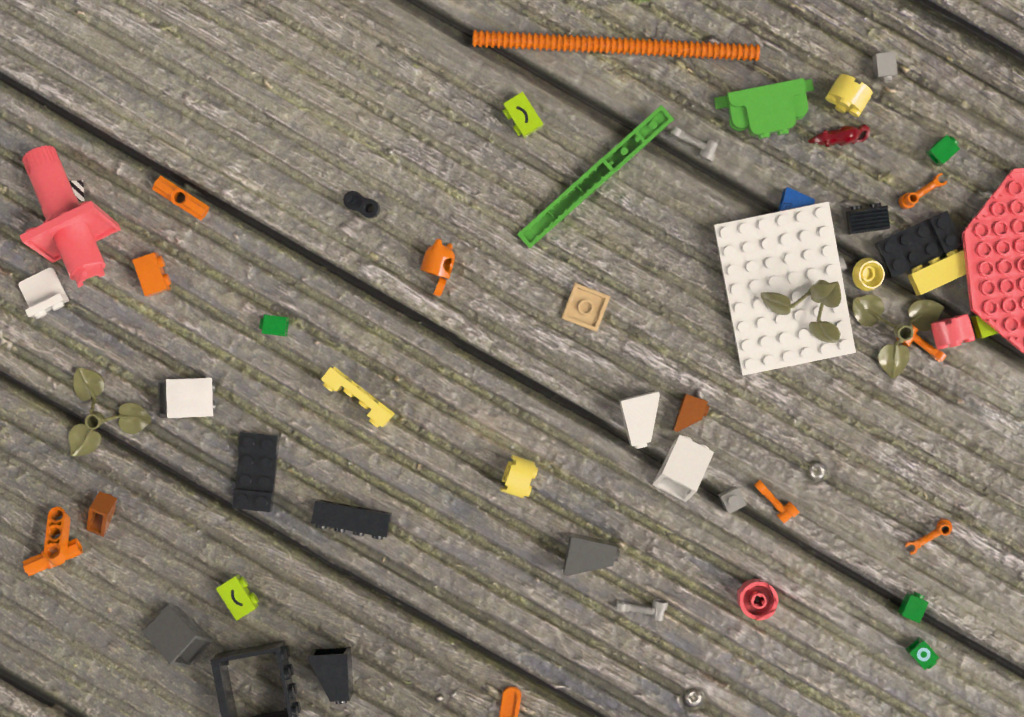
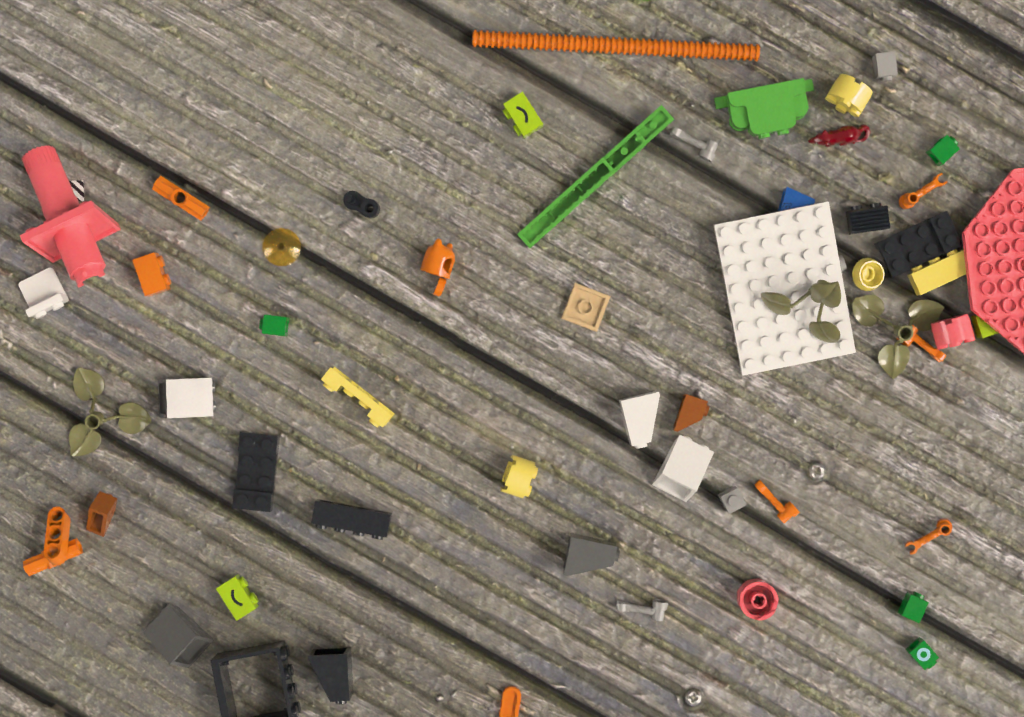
(291, 249): none -> clear yellow dish

